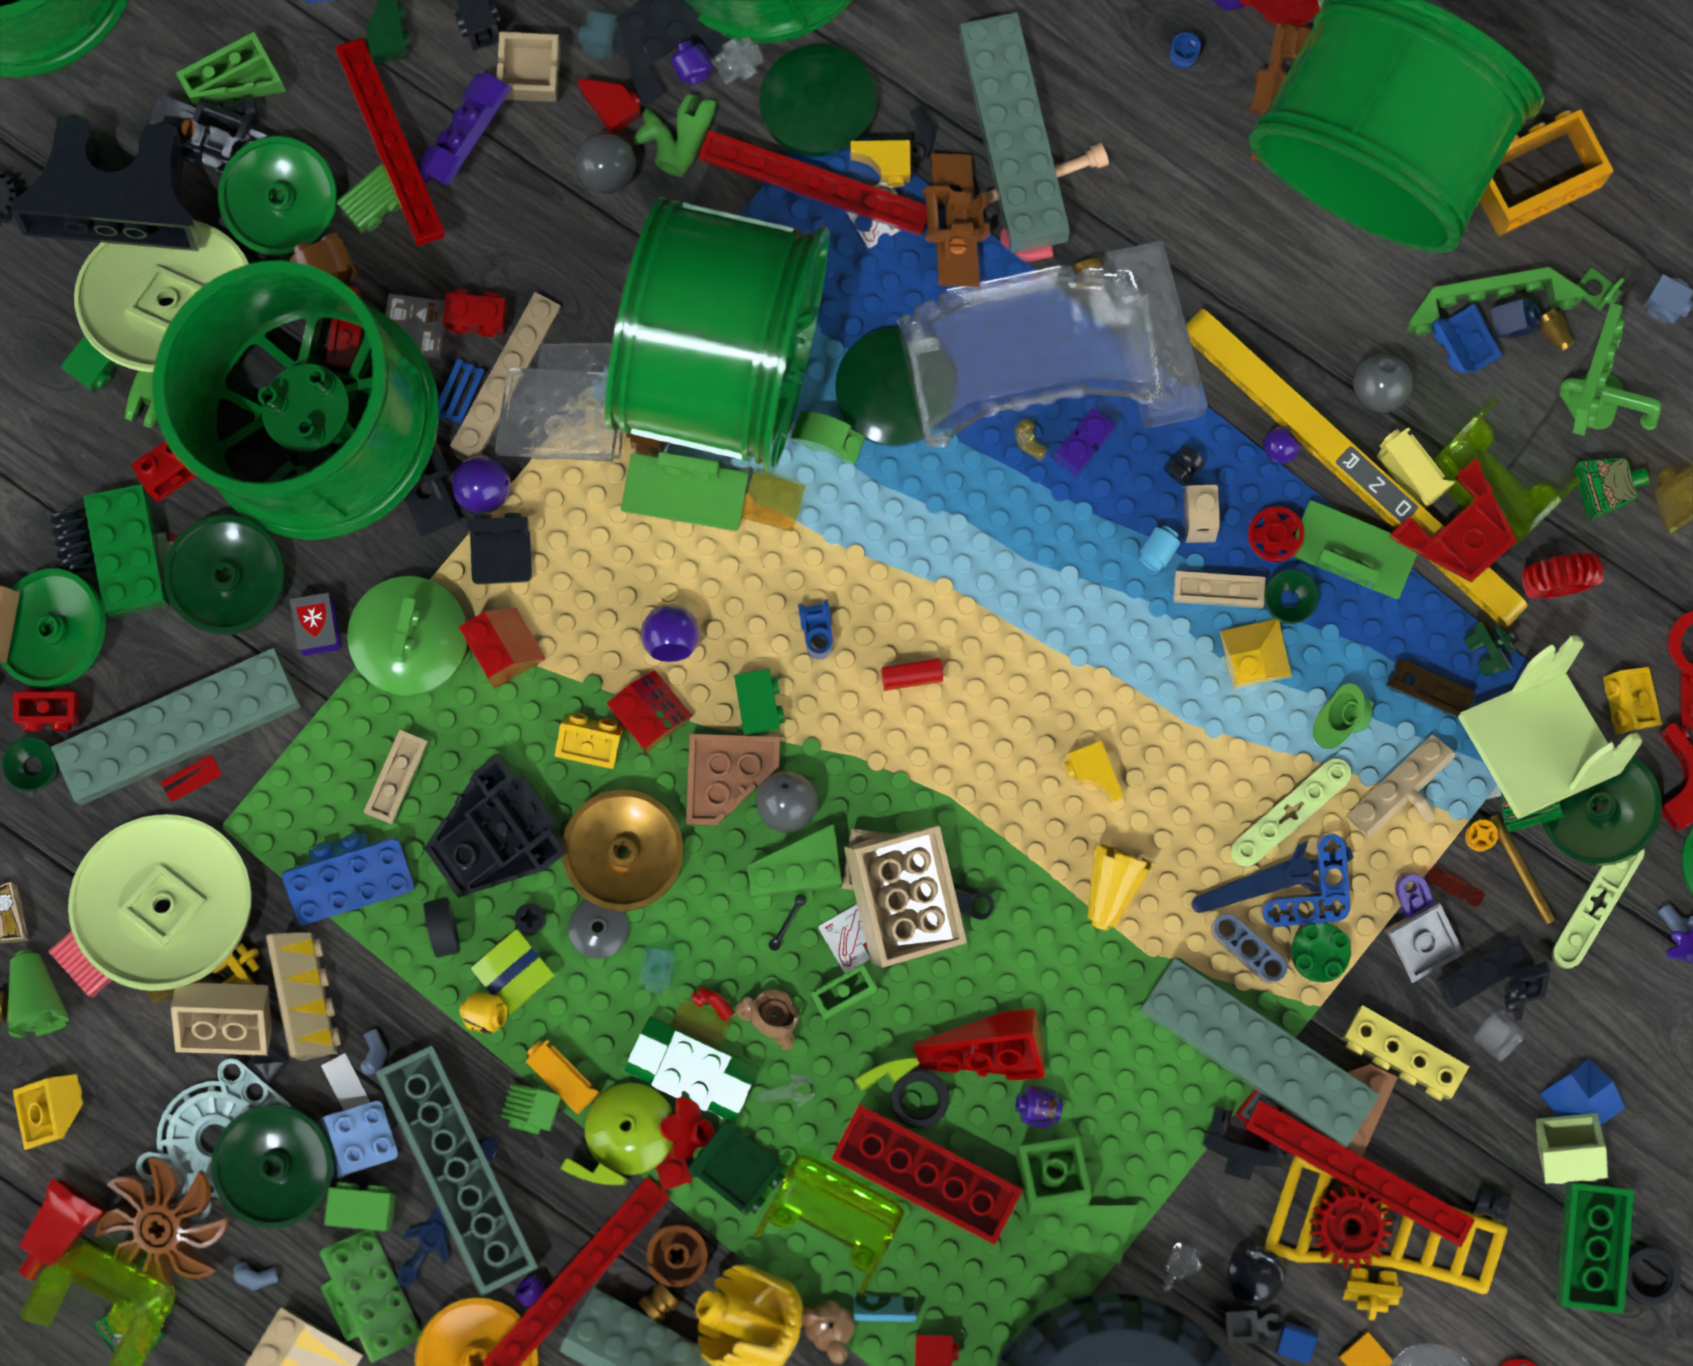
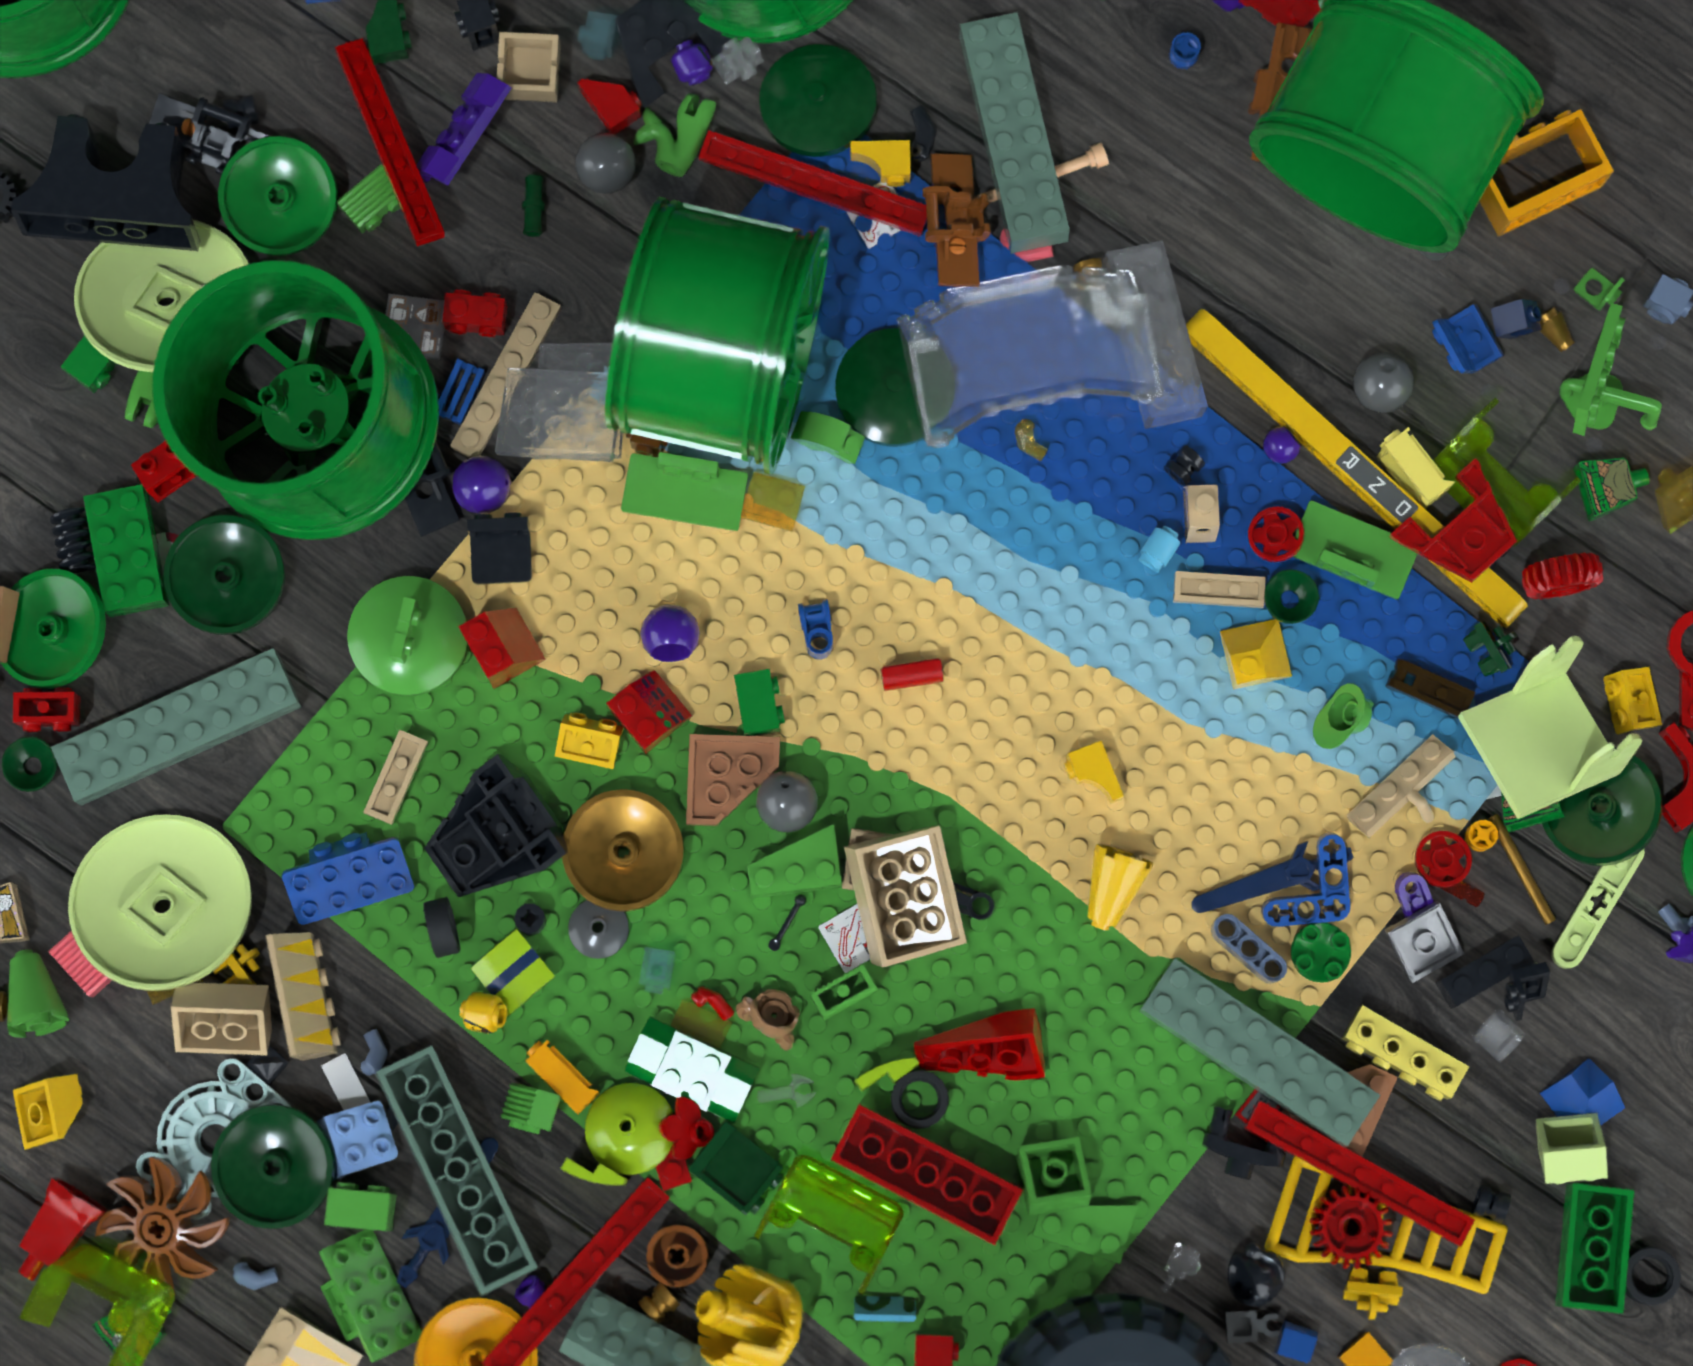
(191, 778): red sticker -> none
(232, 73): bright green wedge -> none
(315, 624): piece -> none
(327, 255): dark orange brick -> none
(343, 341): red hinge -> none
(533, 205): none -> dark green pin
(829, 1339): medium nougat hair -> none
(1039, 1106): dark purple head -> none
(1077, 448): dark purple piece -> none
(1269, 832): yellowish green piece -> none
(1443, 859): none -> red wheel
(1560, 292): bright green slope -> none

